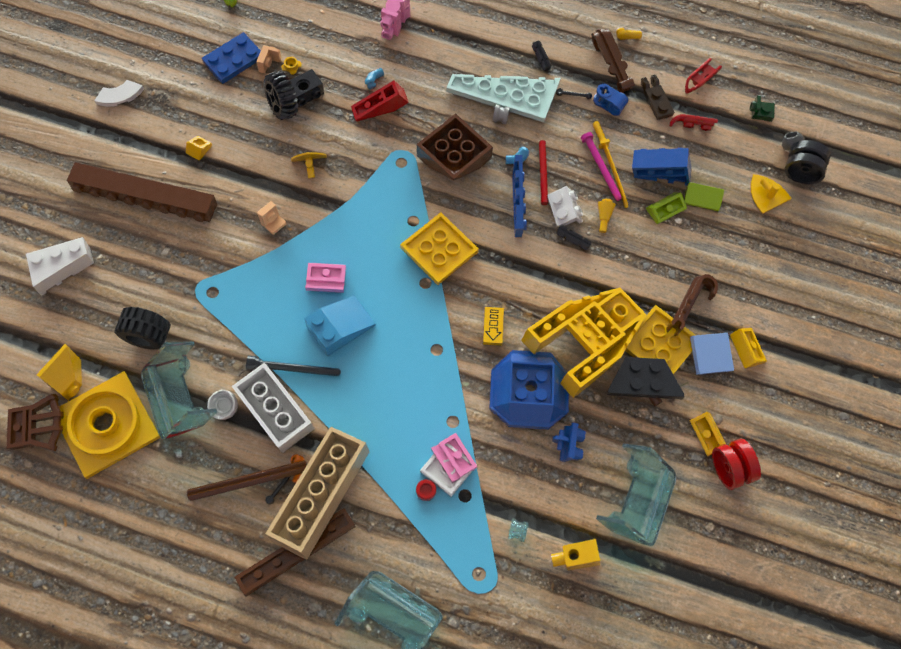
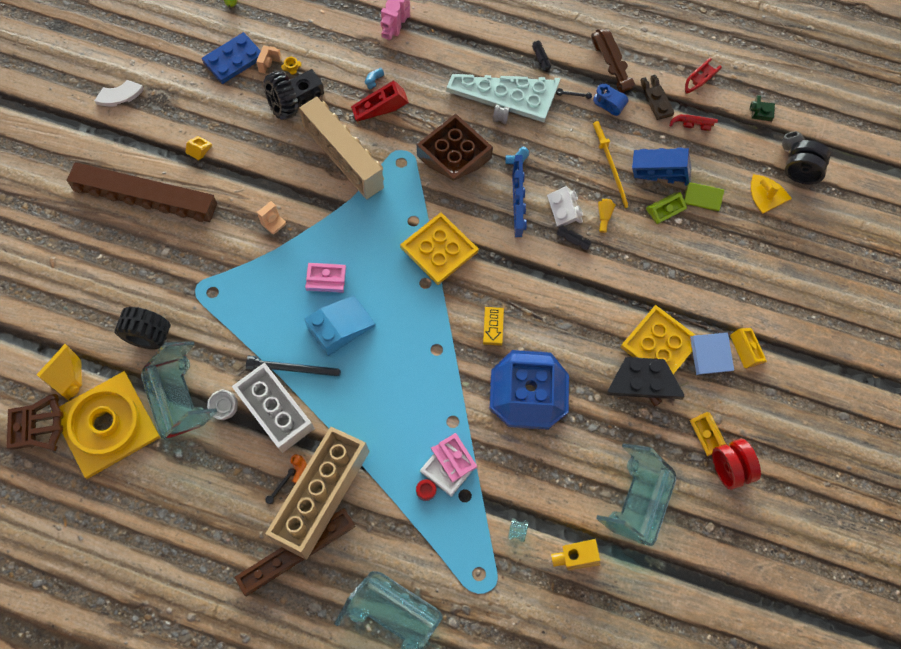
(57, 263): white wedge -> none
(246, 480): reddish brown axle -> none
(308, 157): yellow shield -> none
(342, 147): none -> tan brick
(543, 172): red bar -> none
(567, 441): blue hips -> none
(587, 138): dark pink bar -> none
(599, 323): yellow wedge -> none
(623, 34): yellow arm -> none
(689, 299): reddish brown piece -> none

